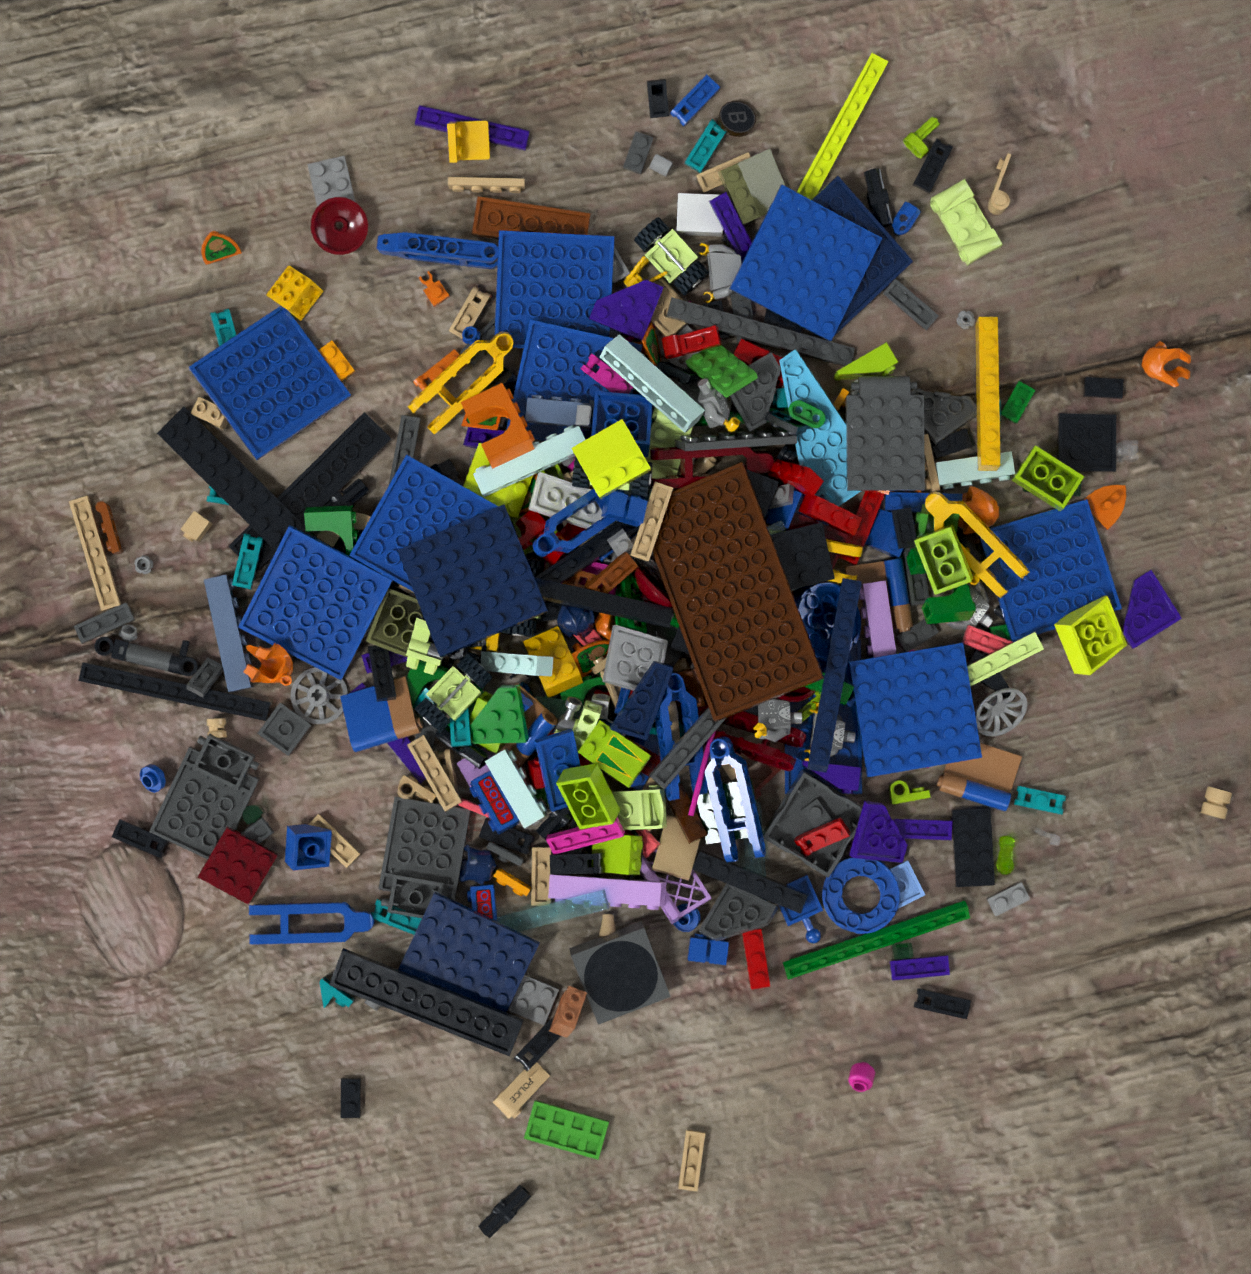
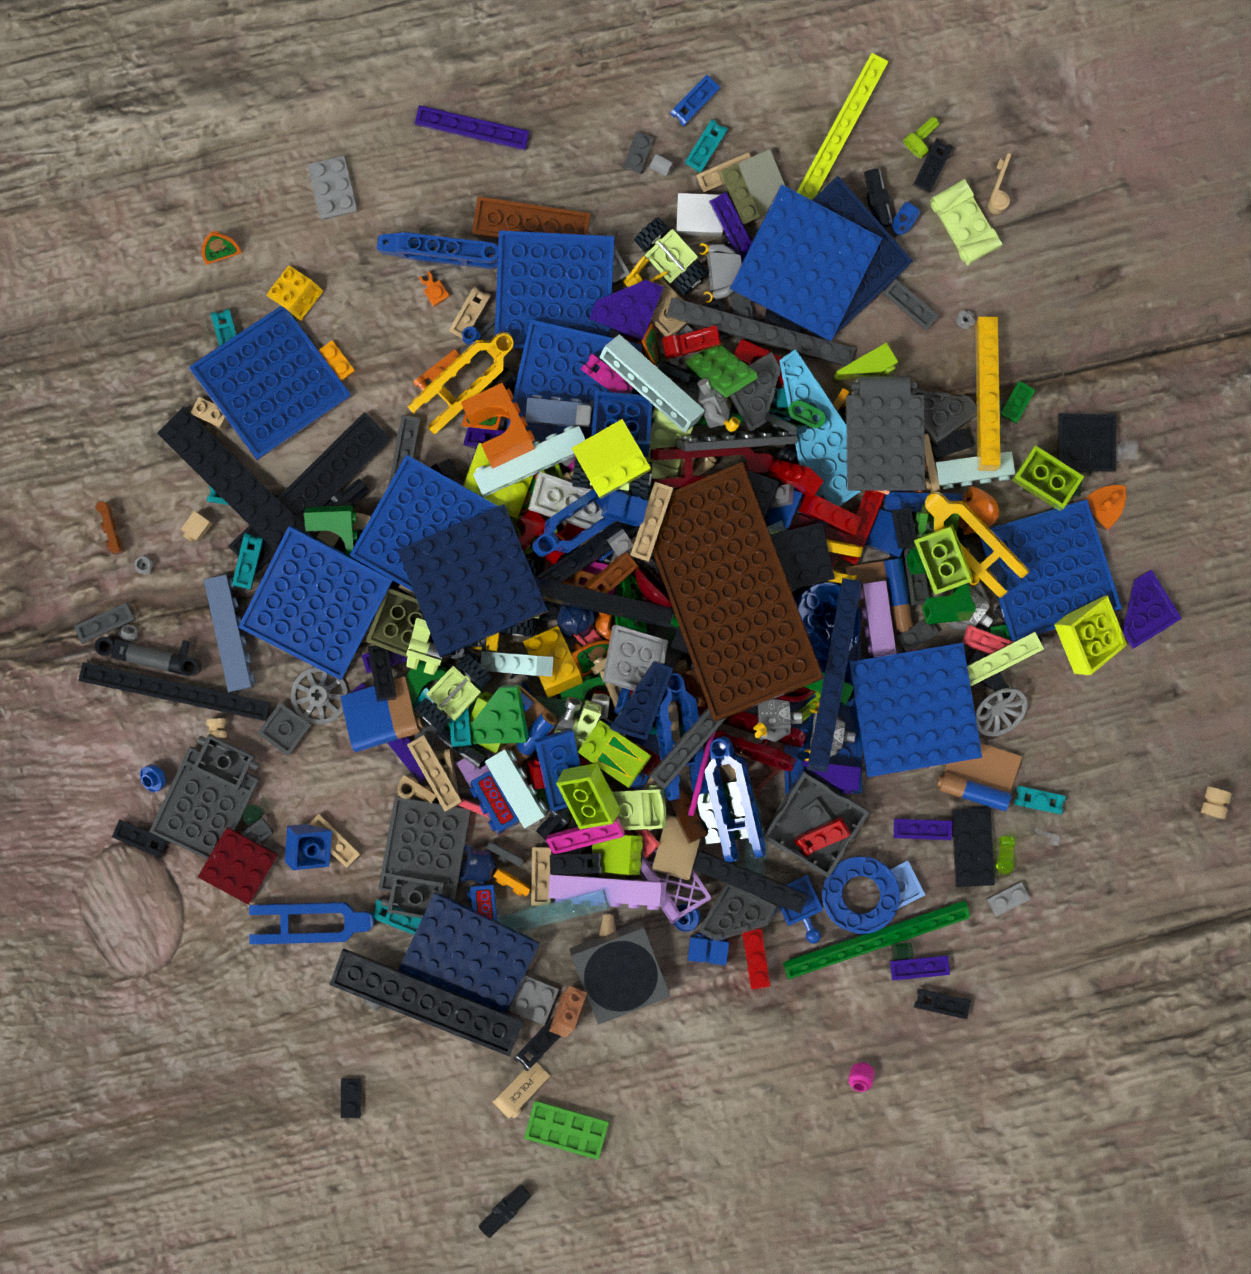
(94, 553): tan plate -> none
(205, 677): dark grey plate -> none
(275, 665): orange piece -> none
(329, 992): teal slope -> none
(337, 240): dark red dish -> none
(468, 140): yellow bracket -> none
(495, 185): tan plate -> none
(508, 838): black plate -> none
(657, 98): black slope -> none
(691, 1160): tan plate -> none
(737, 118): black tile -> none
(877, 835): dark purple plate -> none
(905, 796): lime plate -> none
(1103, 388): black plate -> none
(1158, 356): orange piece -> none

